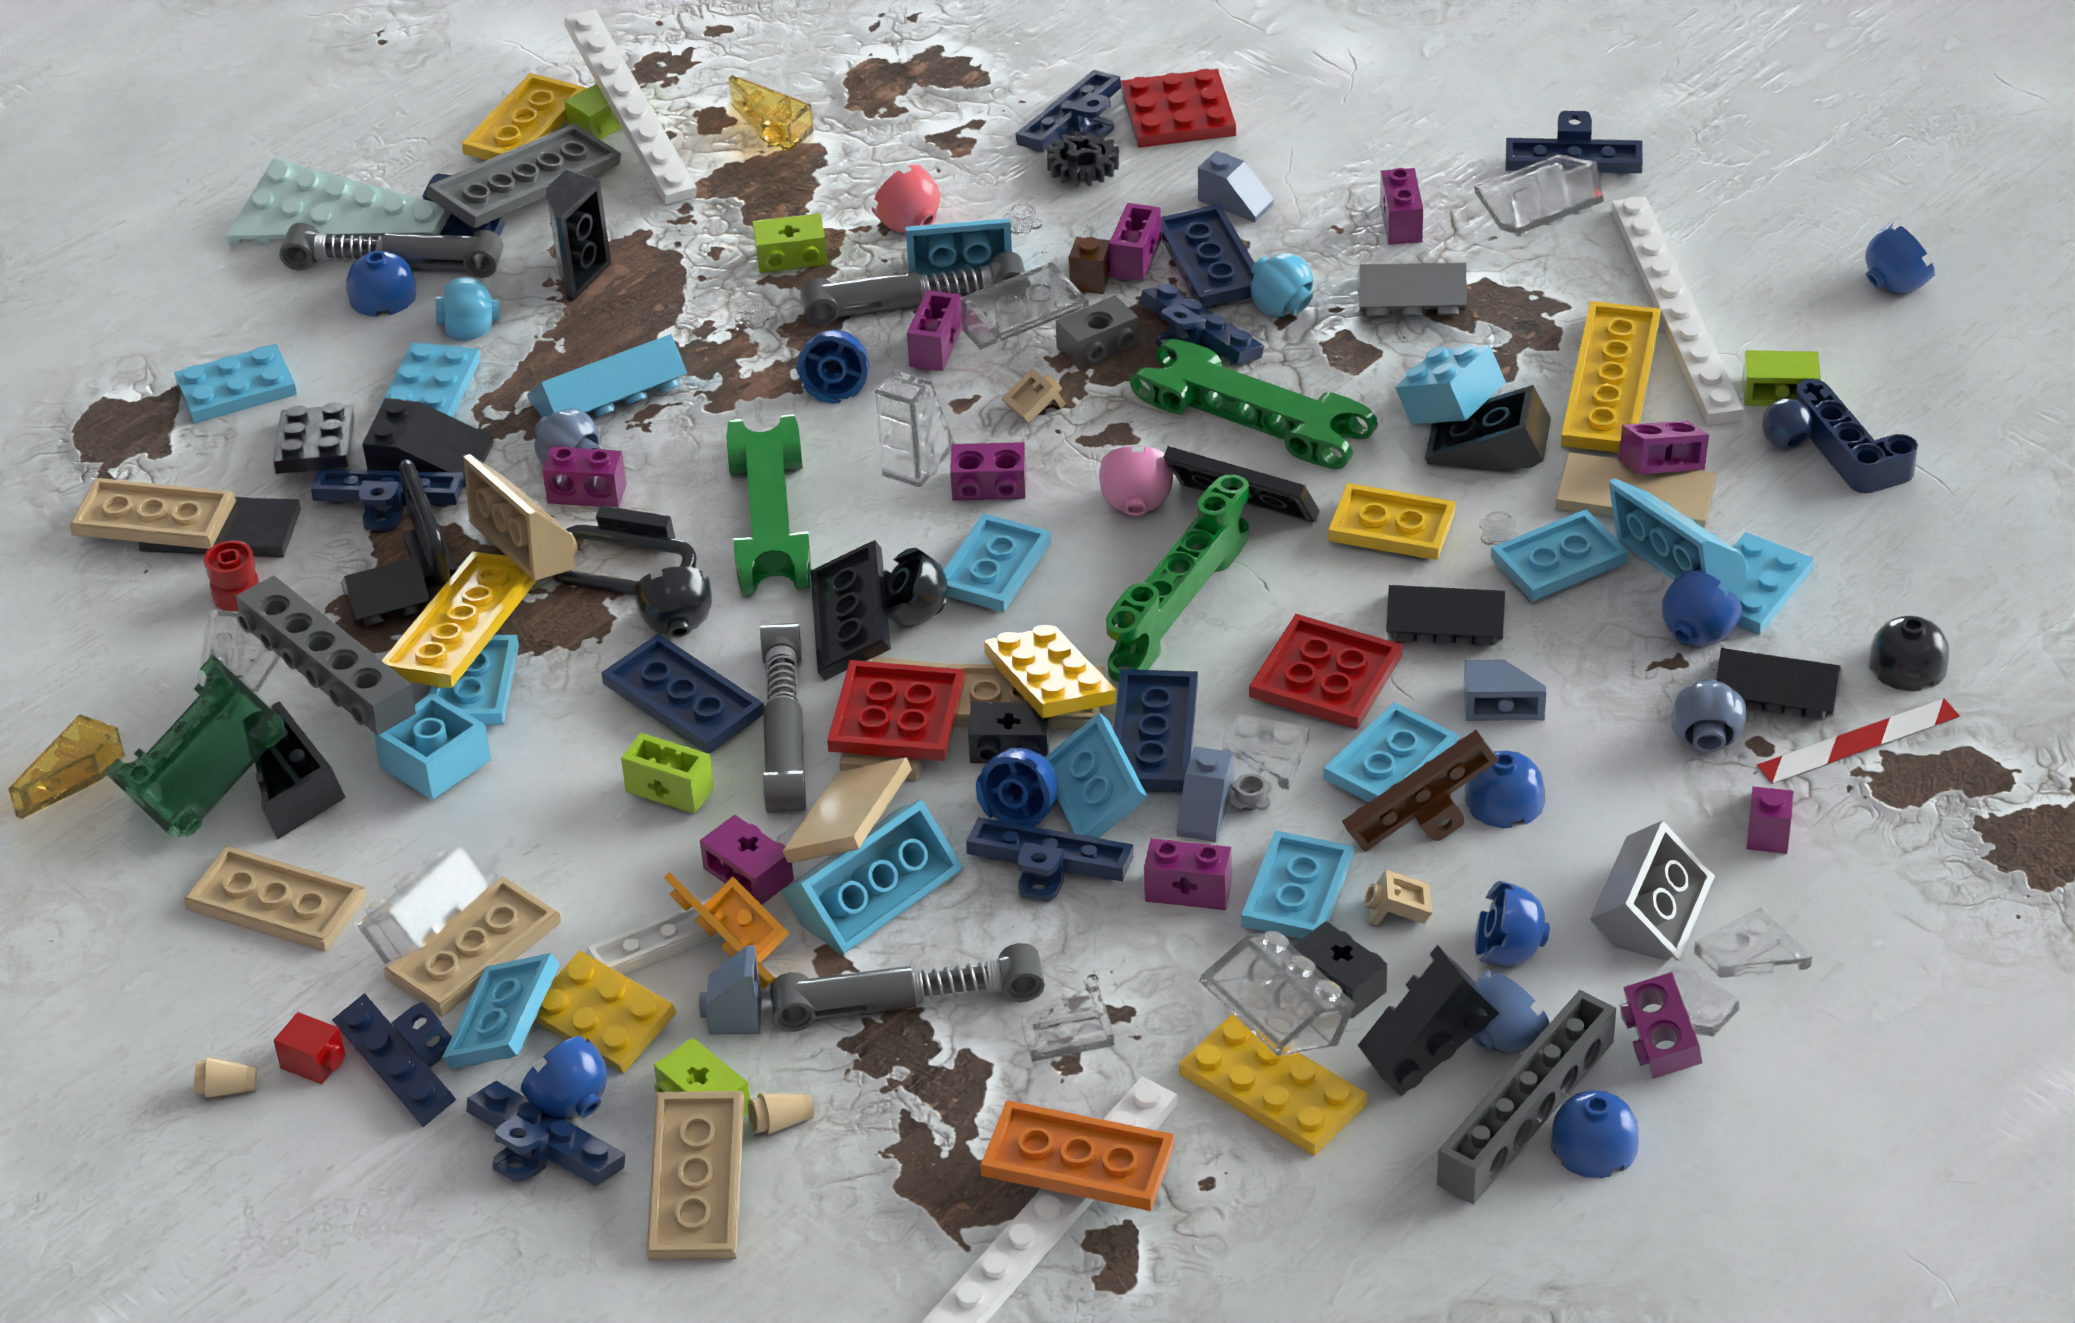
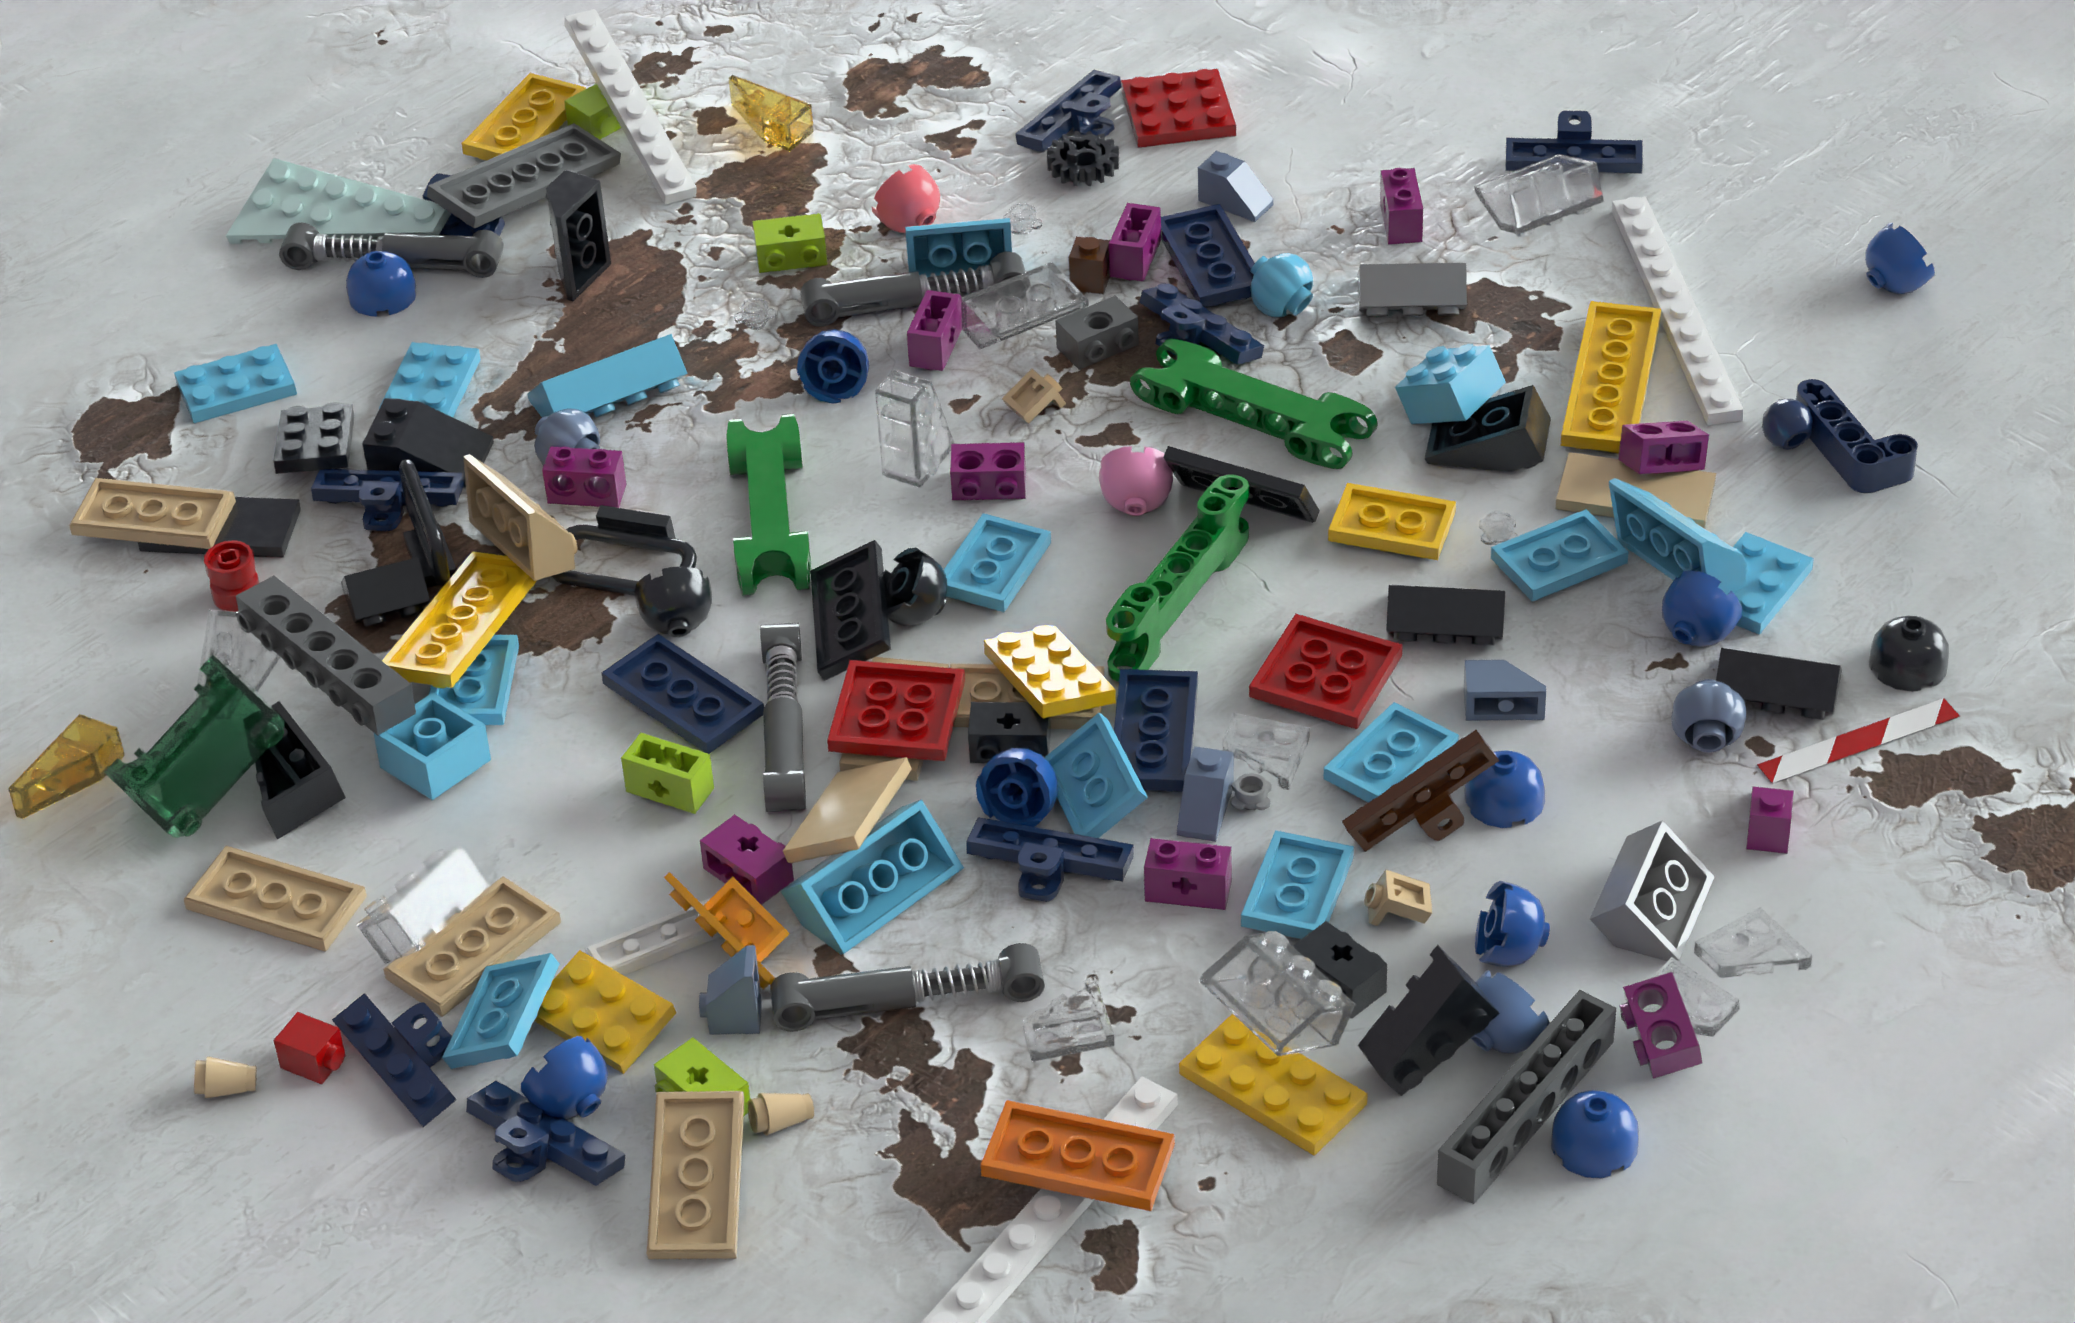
(466, 309): medium azure plant -> none
(1776, 374): lime brick -> none

